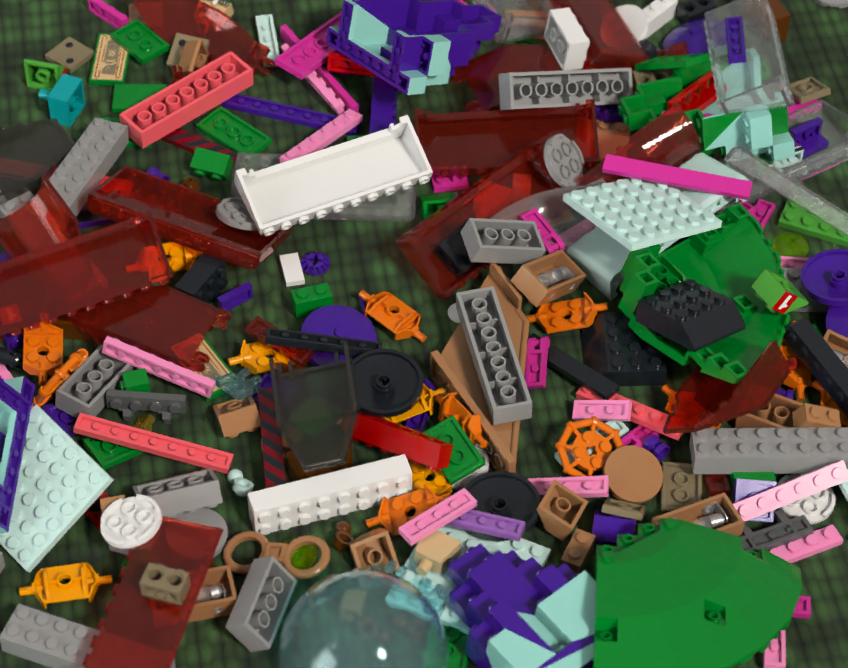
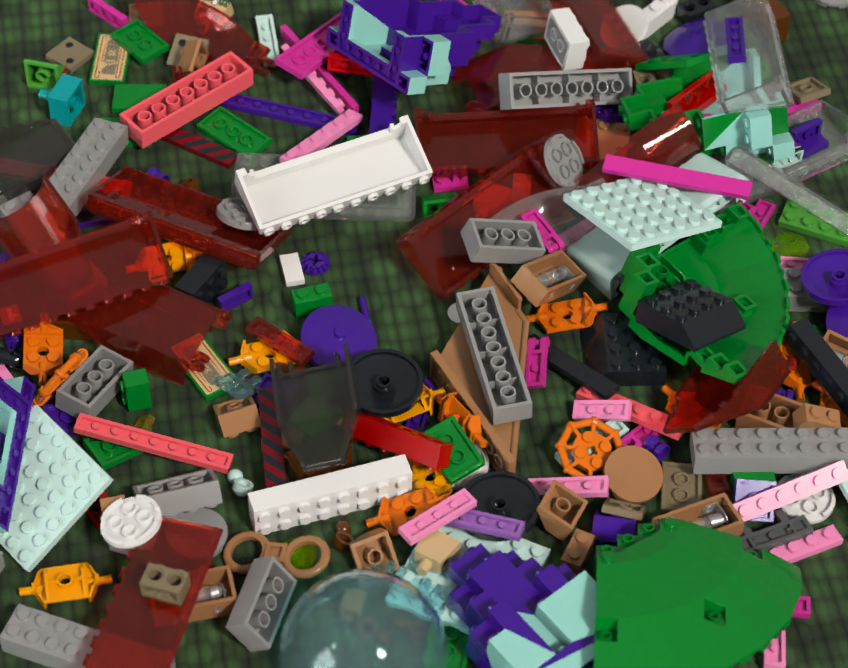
(132, 401): dark grey hinge -> none
(158, 367): bright pink plate -> none
(211, 164): green brick -> none
(318, 341): black tile -> none
(402, 324): orange plate -> none
(454, 253): black panel -> none
(676, 49): clear red plate -> none
(778, 293): bright green slope -> none

